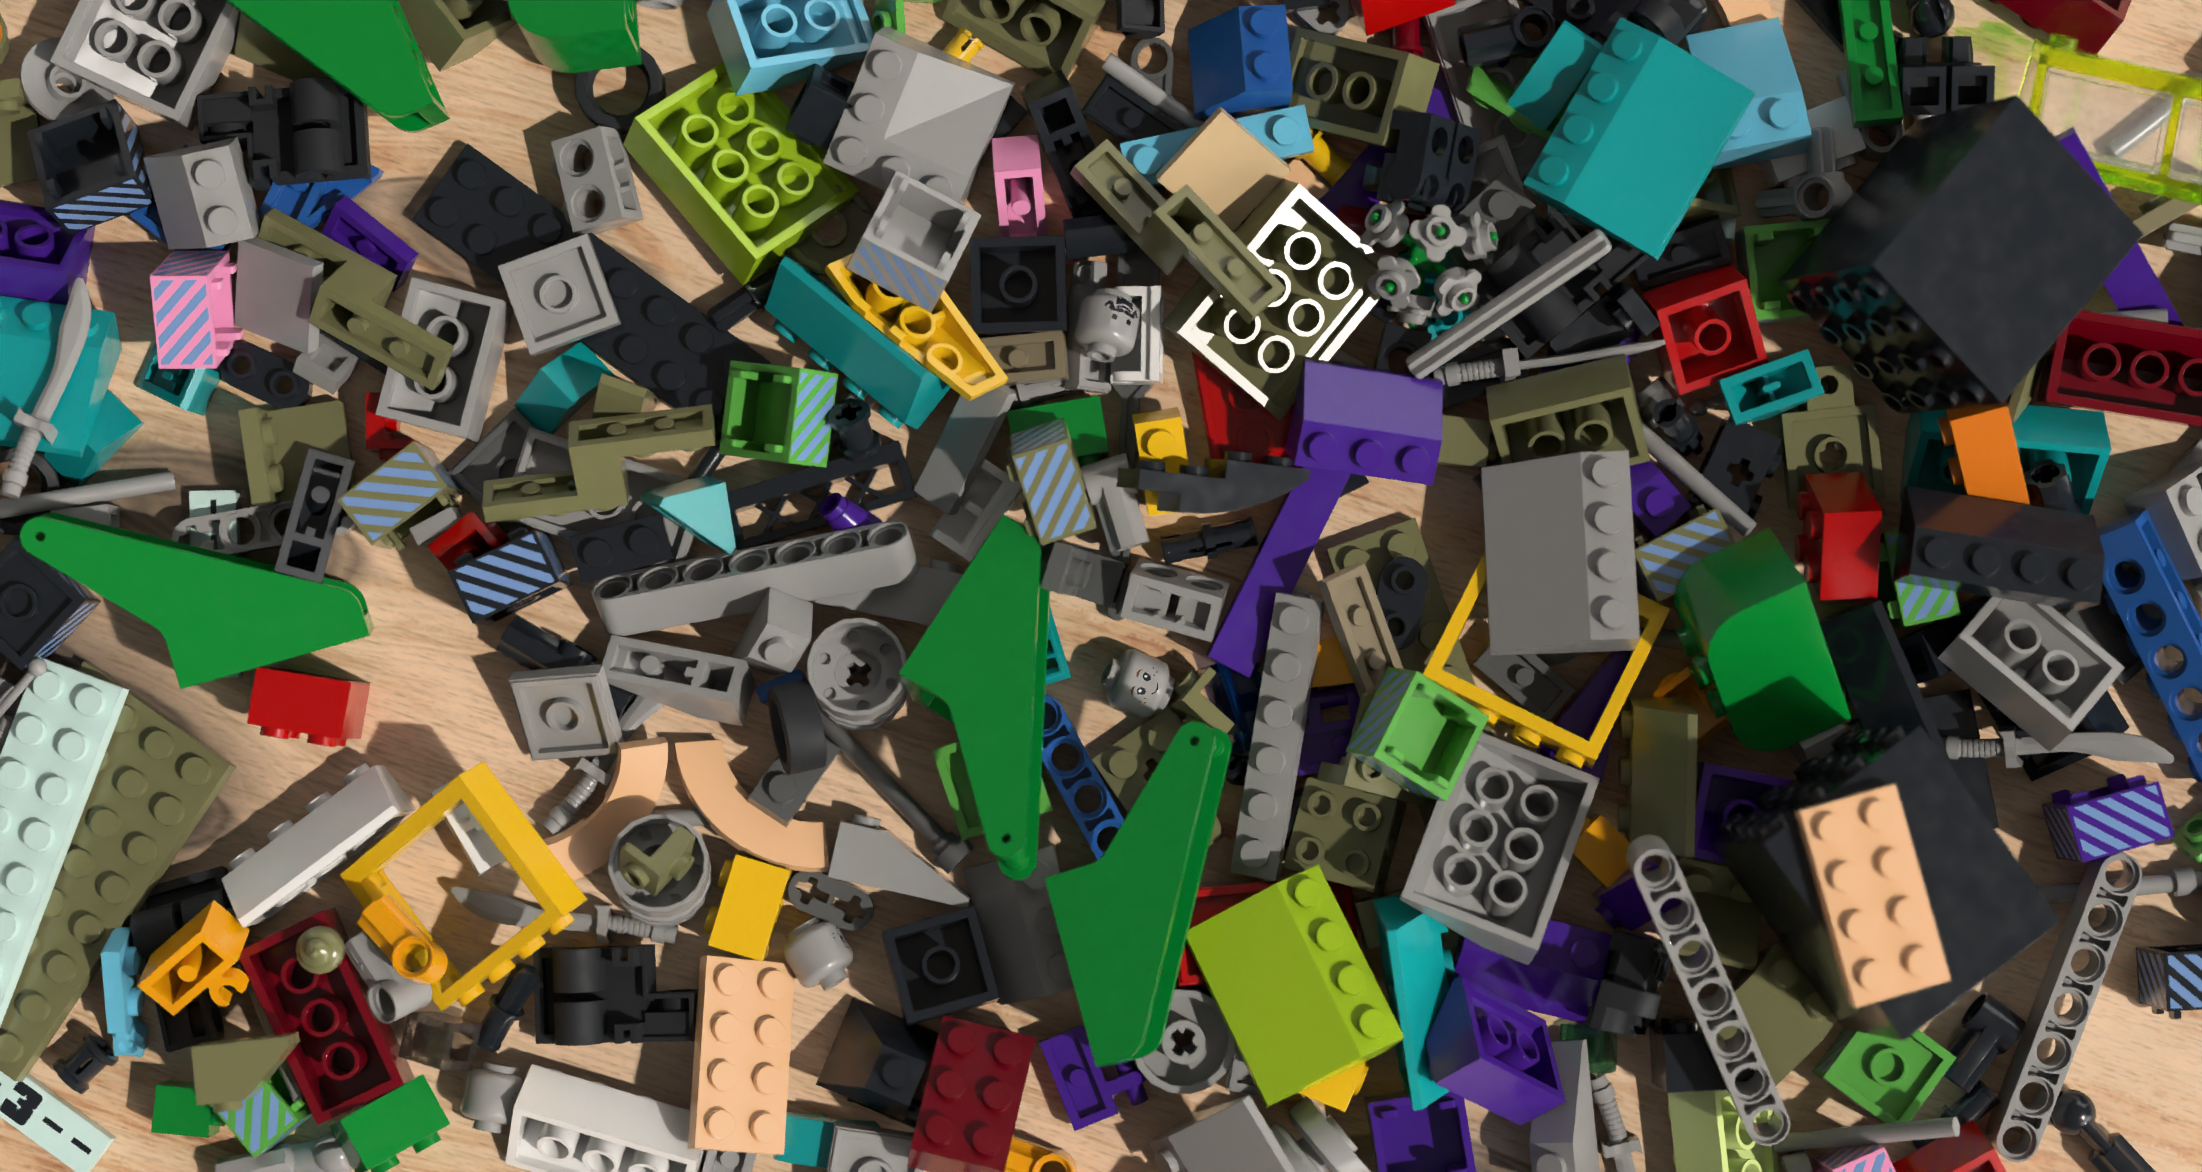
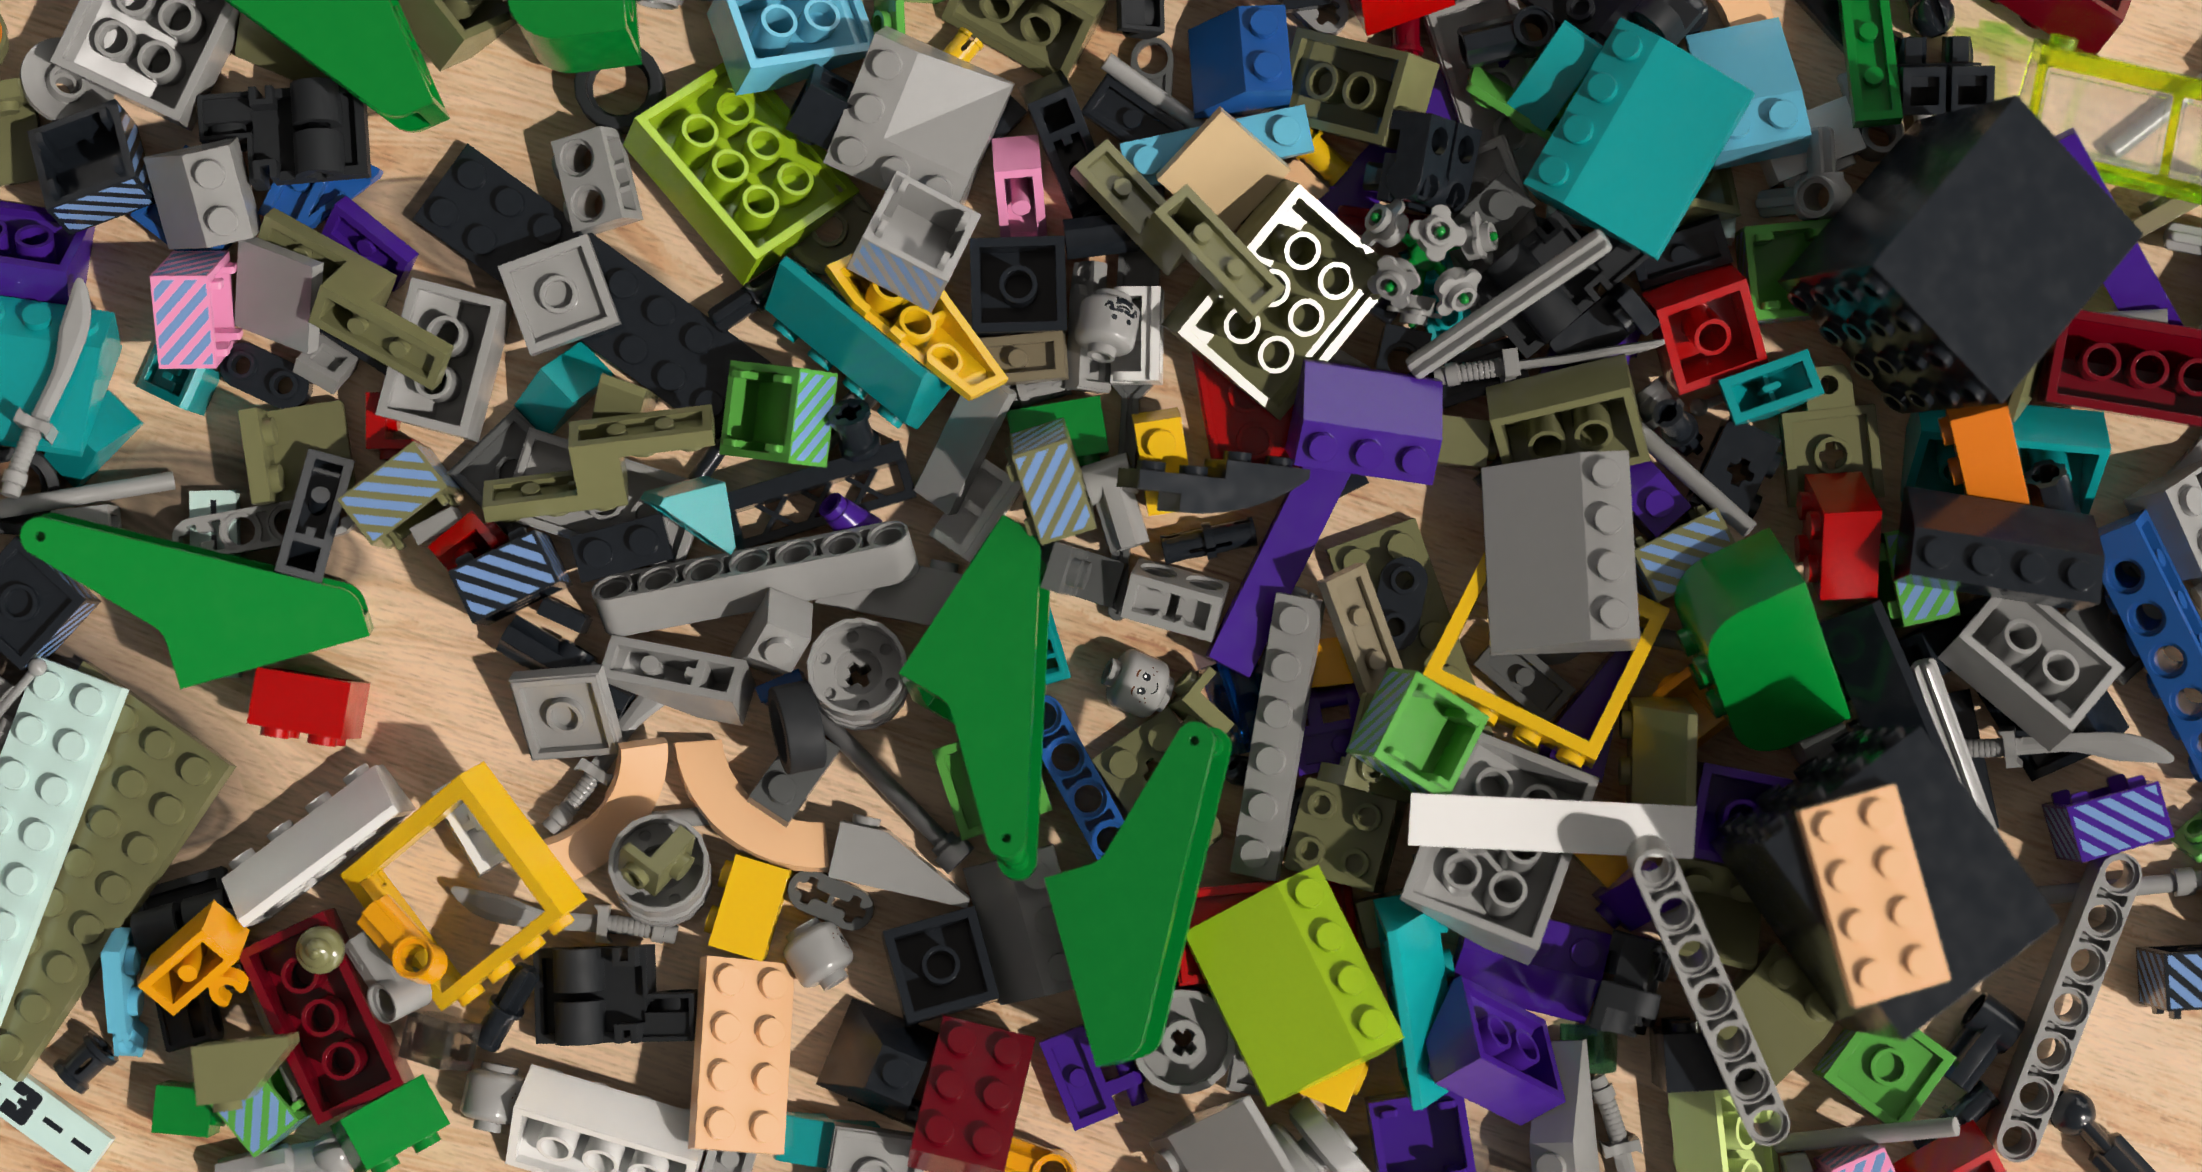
(565, 615): none -> black tile
(1547, 824): none -> white sticker
(1942, 712): none -> light grey axle

